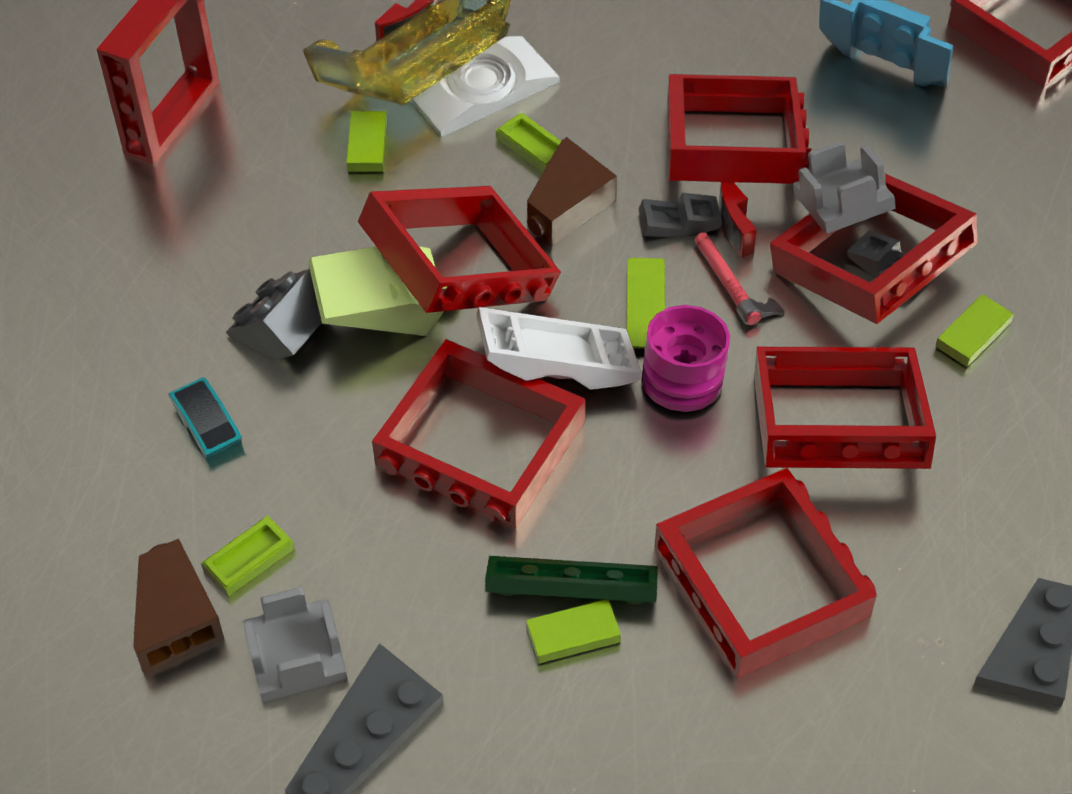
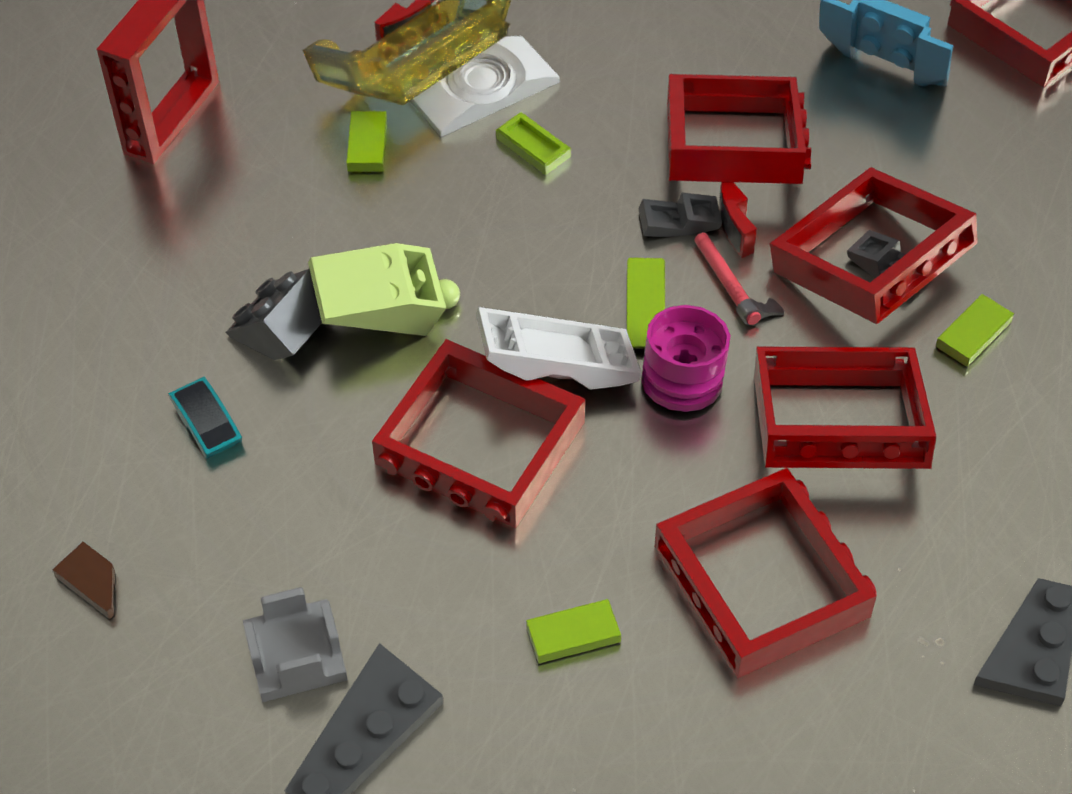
(89, 577): none -> reddish brown tile
(171, 608): reddish brown slope -> none
(247, 556): lime tile -> none
(392, 212): red window -> none
(569, 193): reddish brown slope -> none
(571, 579): dark green plate -> none
(842, 191): light grey panel -> none

